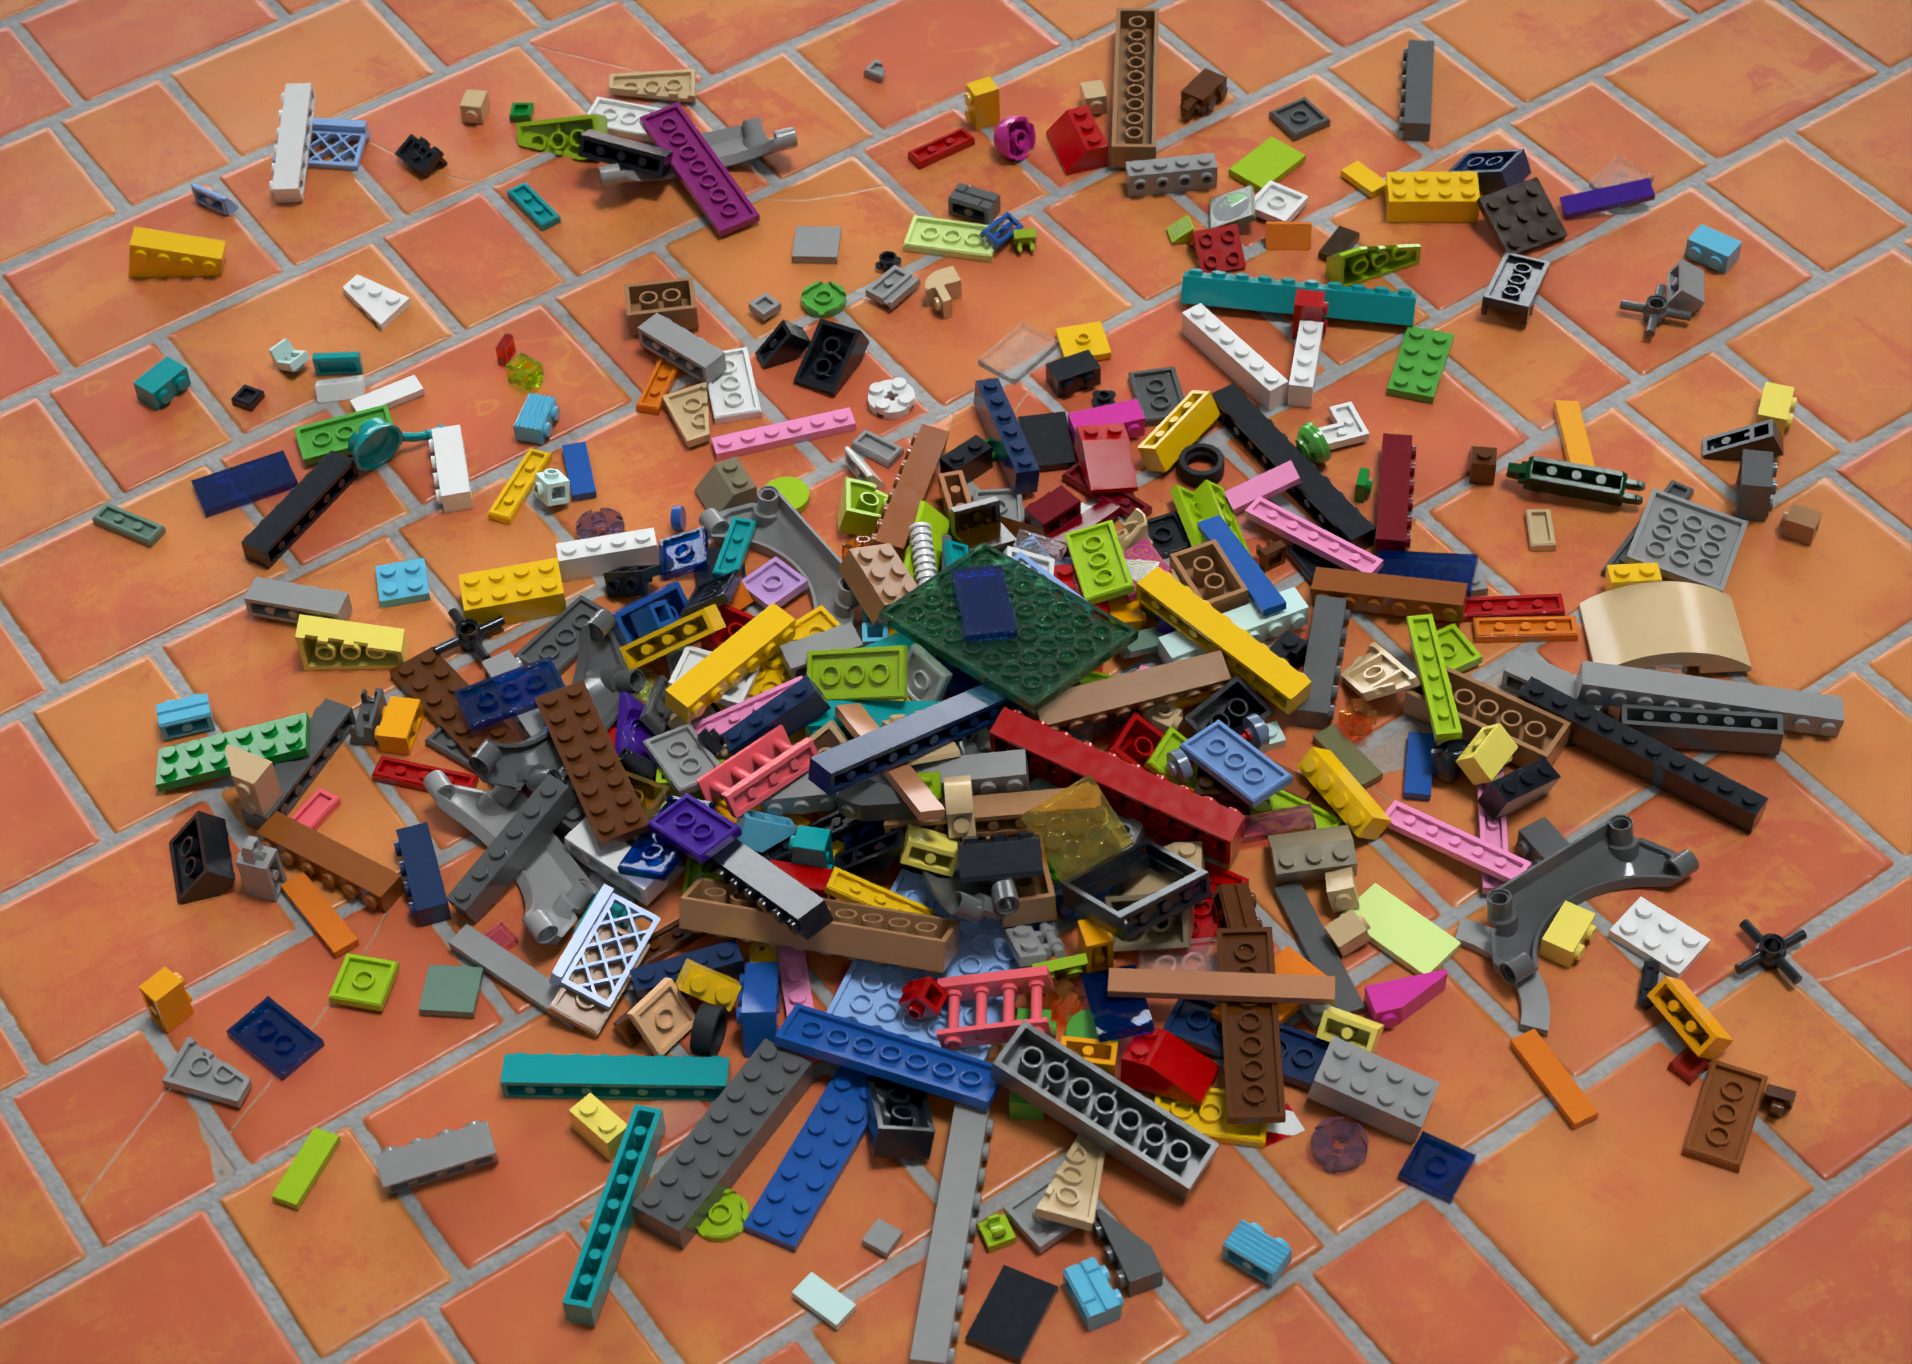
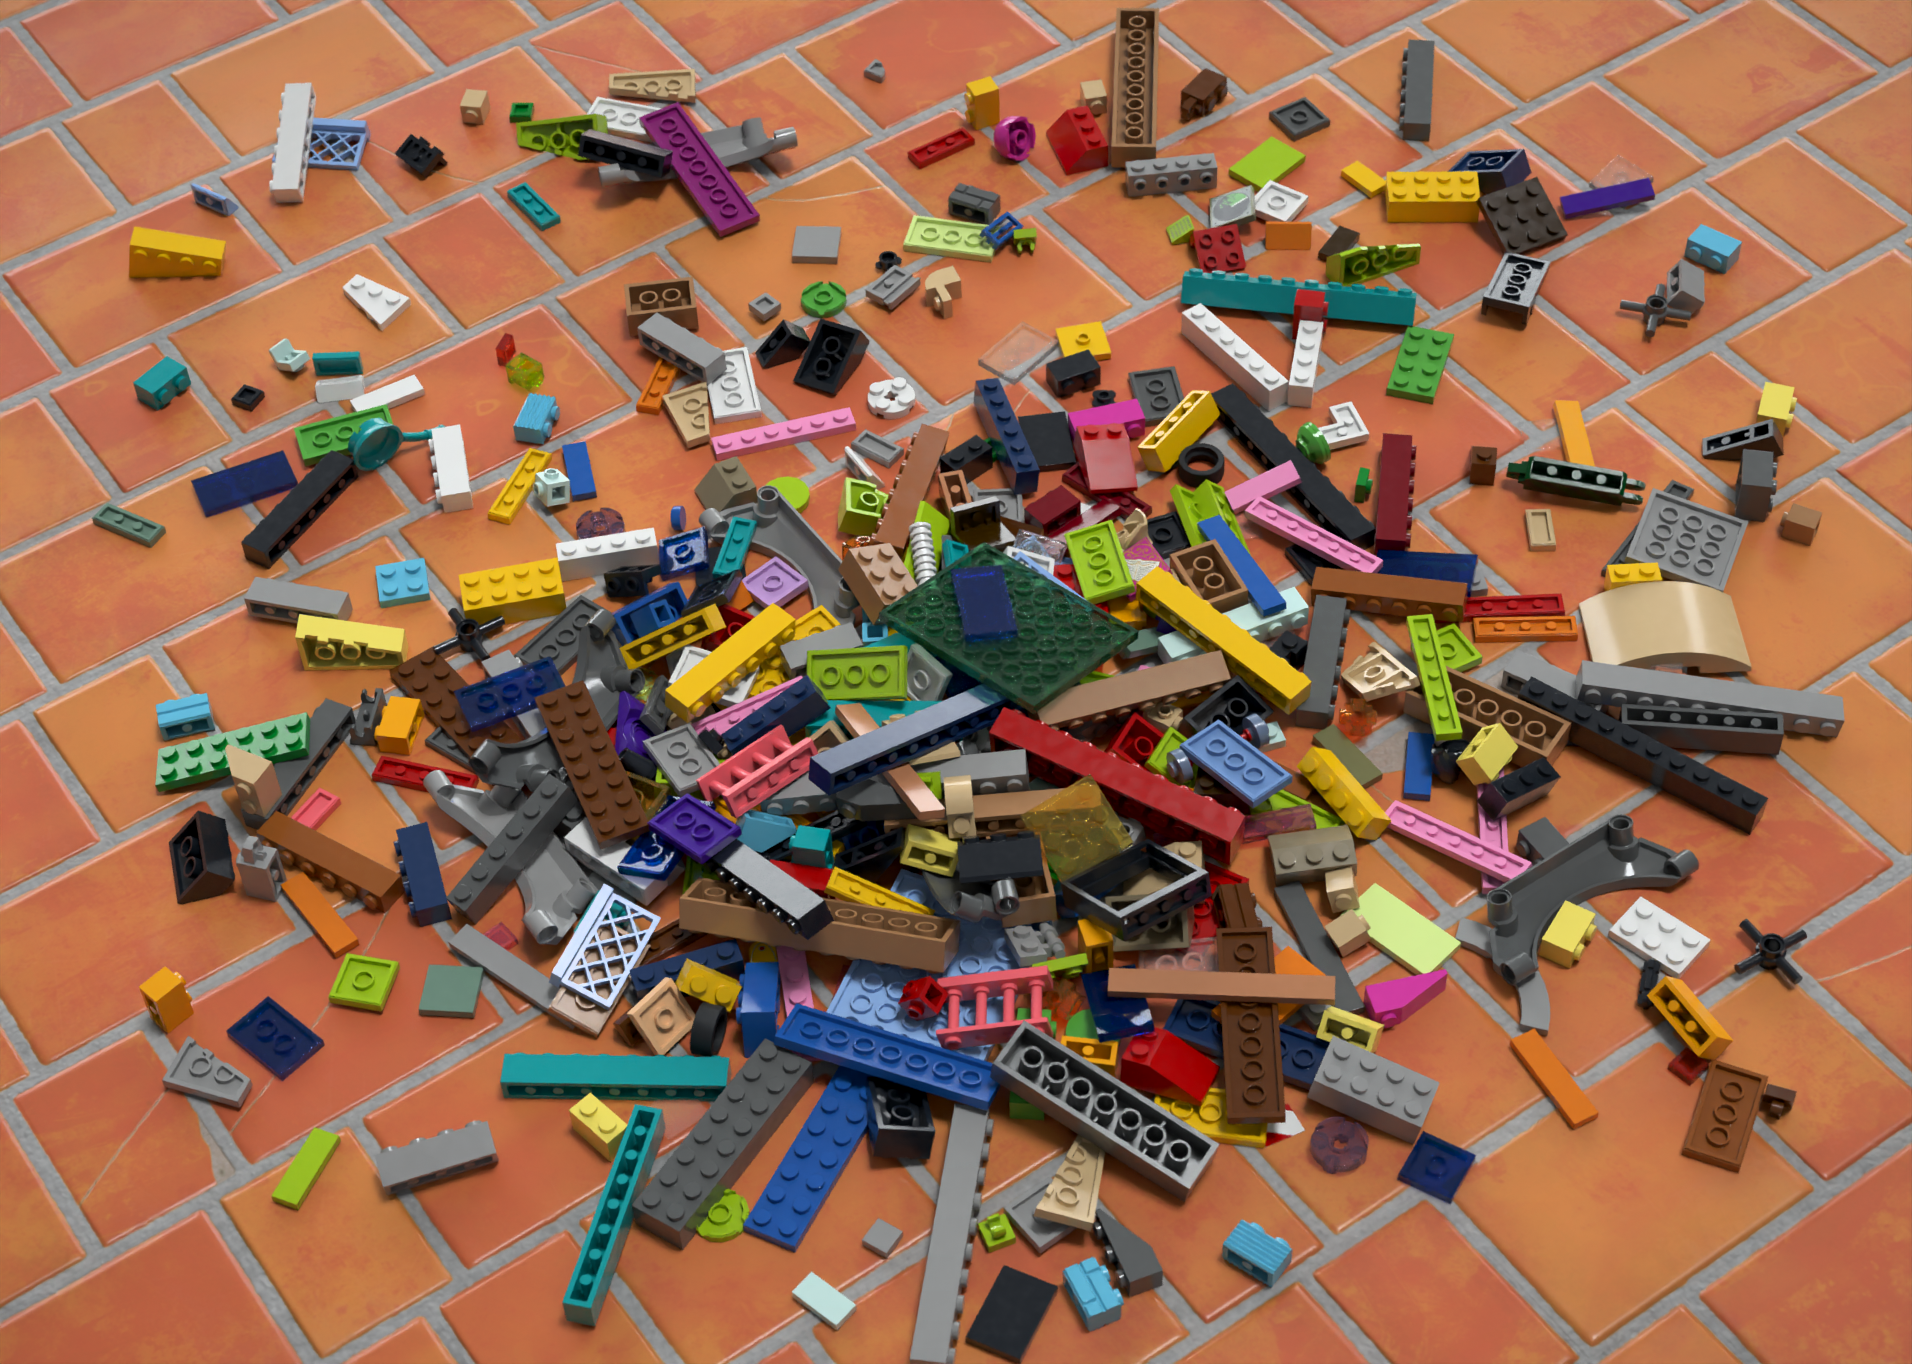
(1271, 555): reddish brown tile -> none

